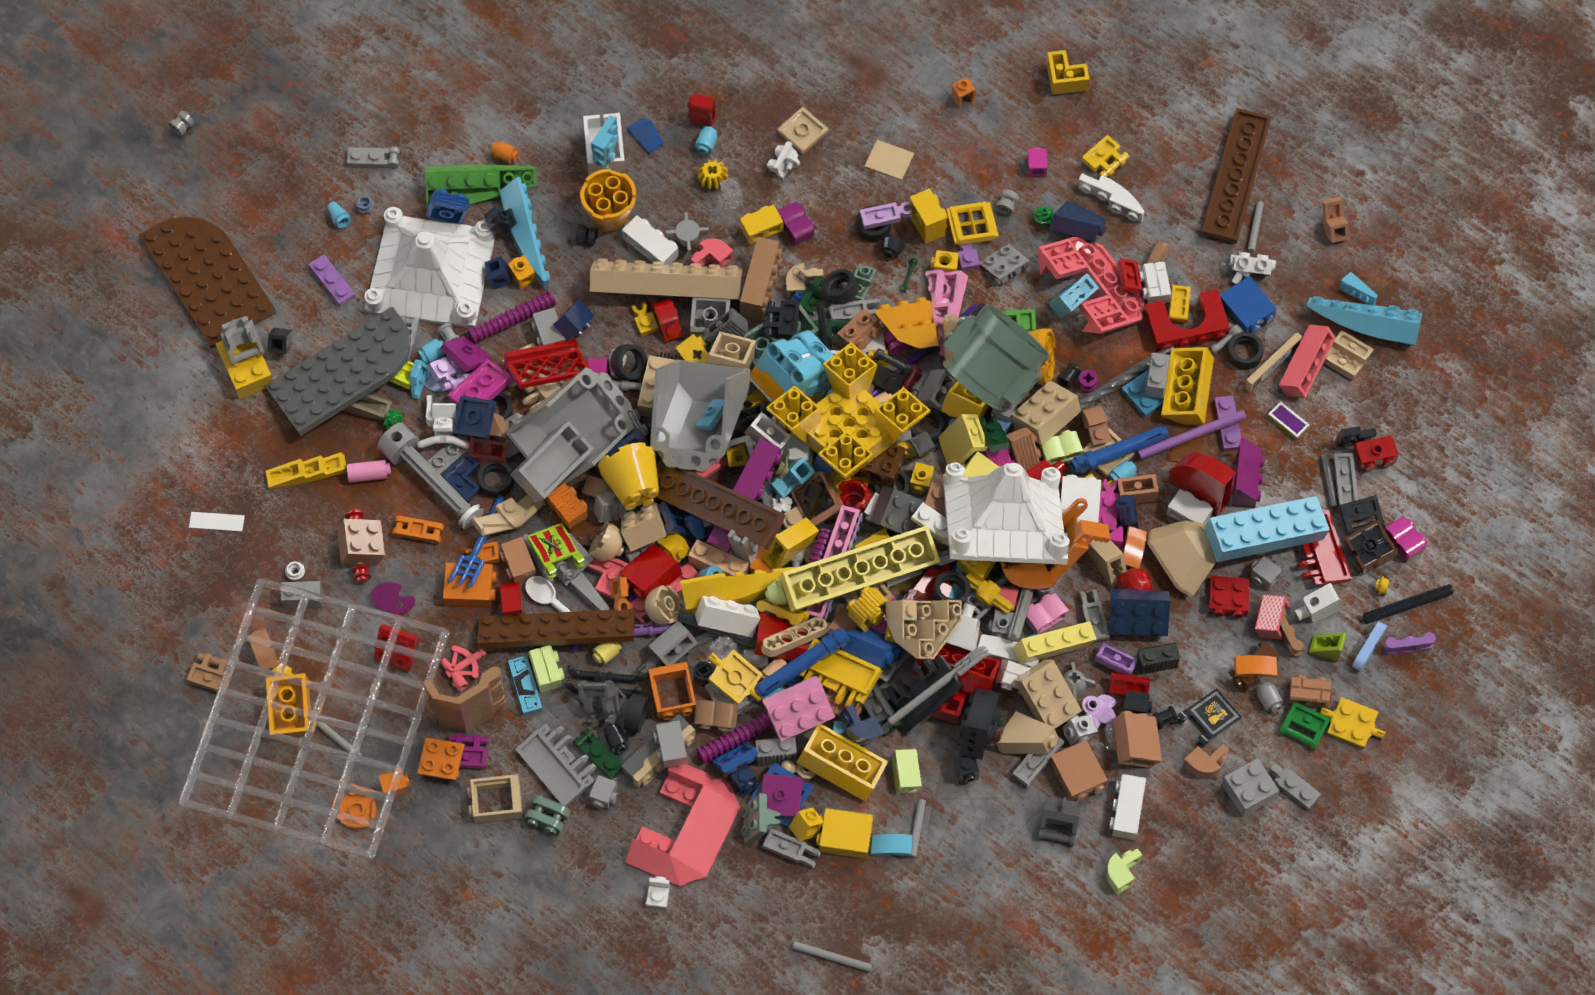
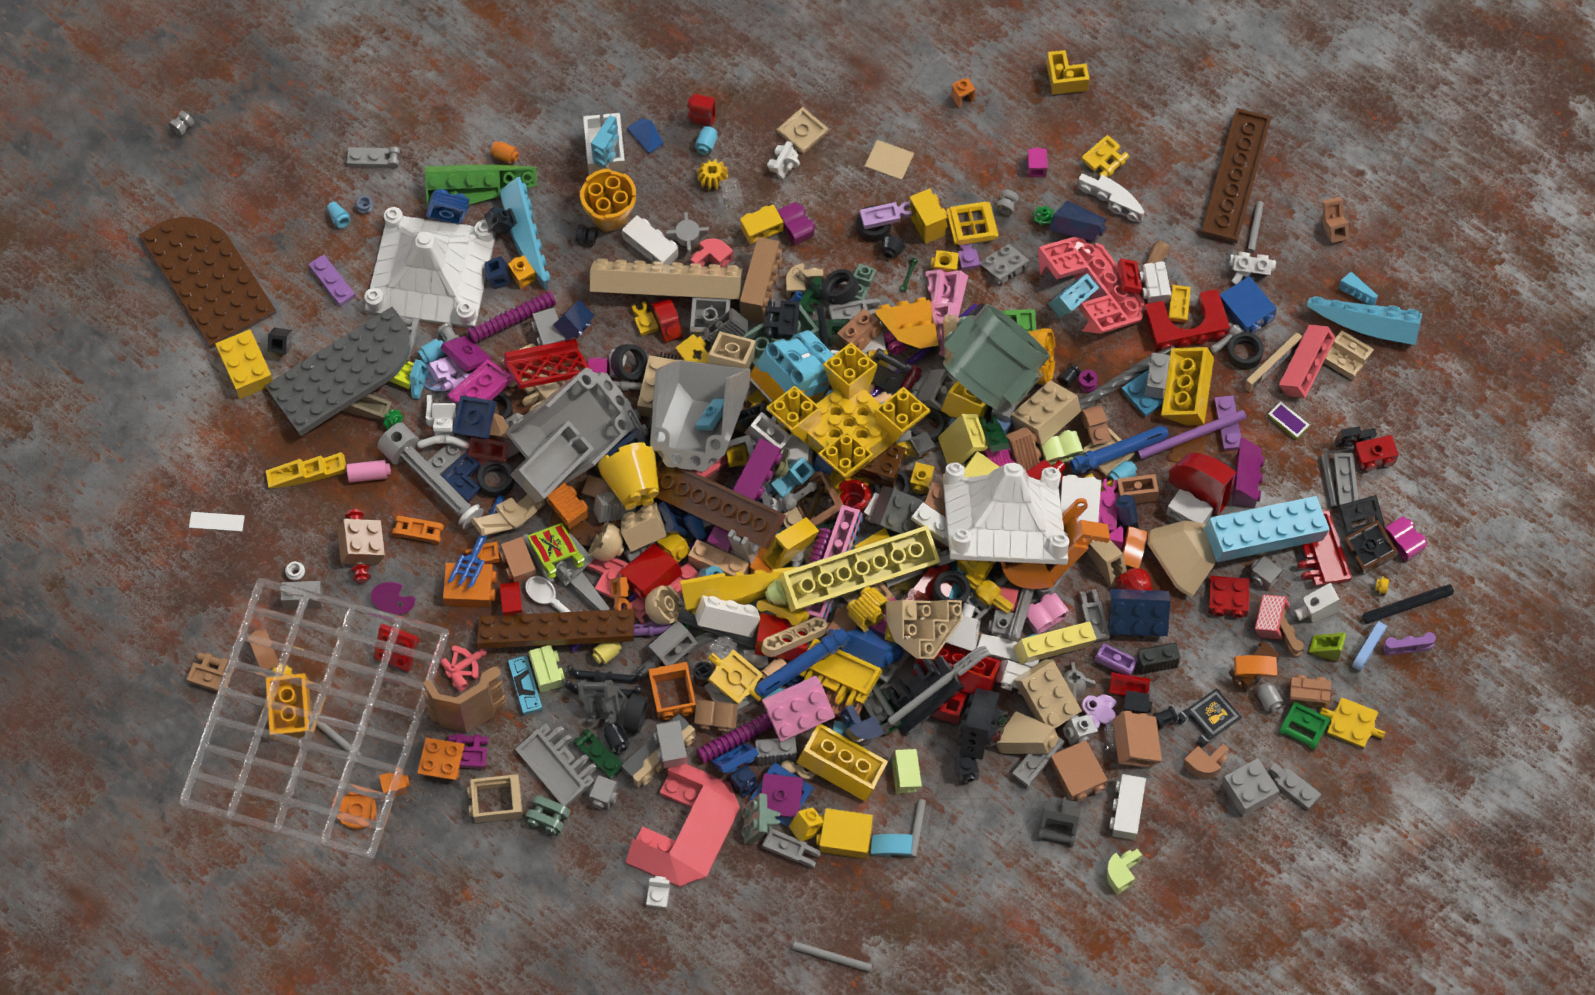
(237, 333): light grey piece -> none
(790, 500): none -> light grey piece

